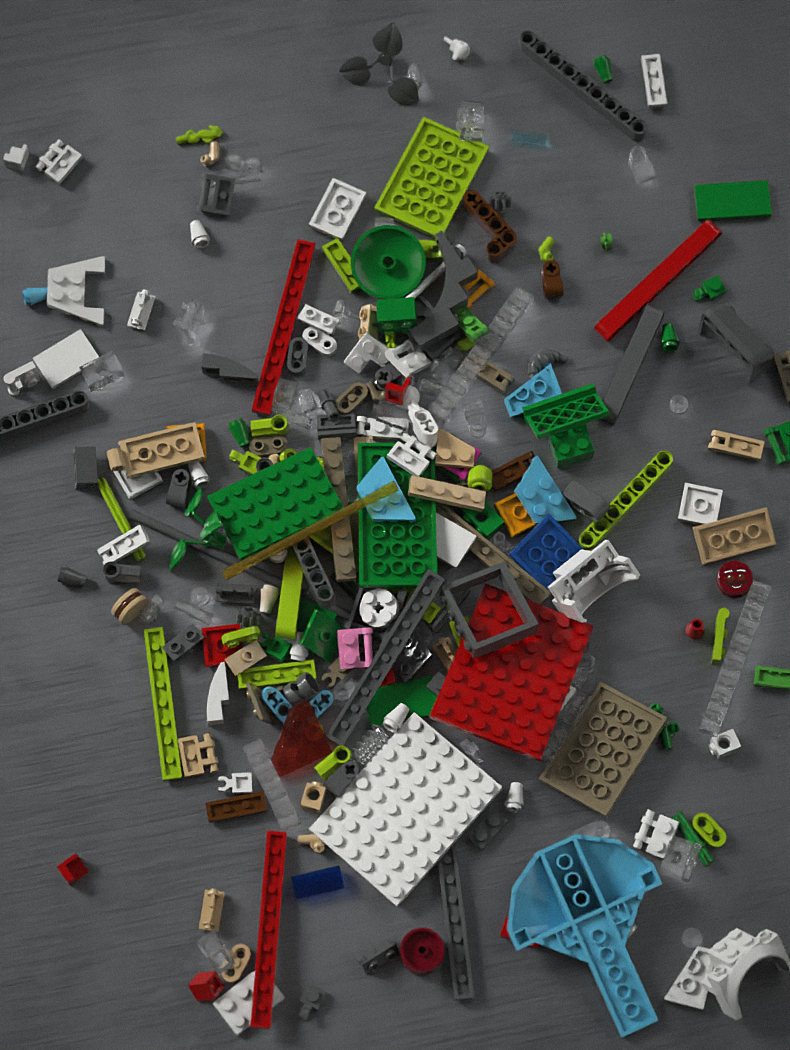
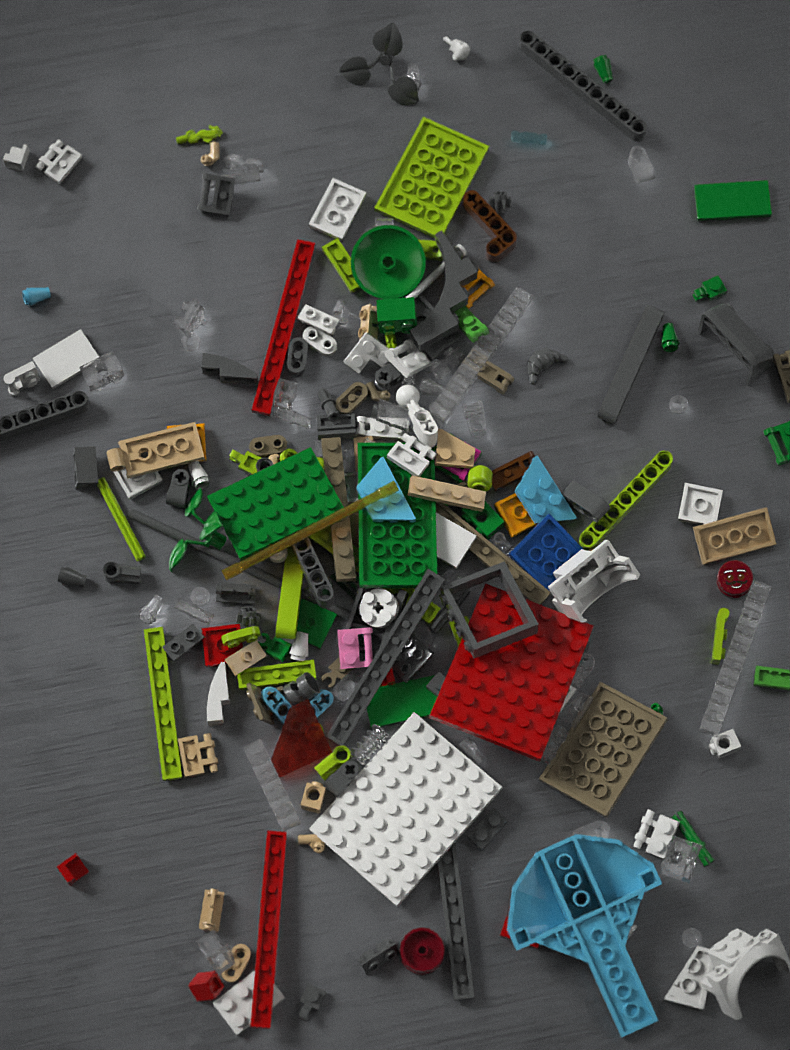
(67, 289): white wing -> none
(124, 544): white plate -> none
(128, 606): tan head -> none
(141, 310): white hinge -> none
(198, 235): white cone -> none
(236, 807): reddish brown plate -> none
(239, 432): green cone -> none
(240, 783): white plate -> none
(266, 427): lime piece -> none
(268, 598): white cone -> none
(307, 402): clear head -> none
(317, 882): clear blue piece -> none
(321, 636): green plate -> none
(395, 393): red panel -> none
(395, 718): white cone -> none
(445, 651): tan hinge -> none
(465, 344): lime arm -> none
(470, 121): clear brick -> none
(514, 799): white cone -> none
(538, 388): medium azure wing -> none
(544, 249): lime arm -> none
(552, 281): reddish brown piece -> none
(565, 403): green fence -> none
(571, 445): green brick -> none
(606, 241): bright green plate -> none
(653, 81): white plate -> none
(658, 280): red beam -> none
(667, 733): green arm -> none
(695, 633): red cone -> none
(711, 828): lime plate -> none
(736, 445): tan plate -> none

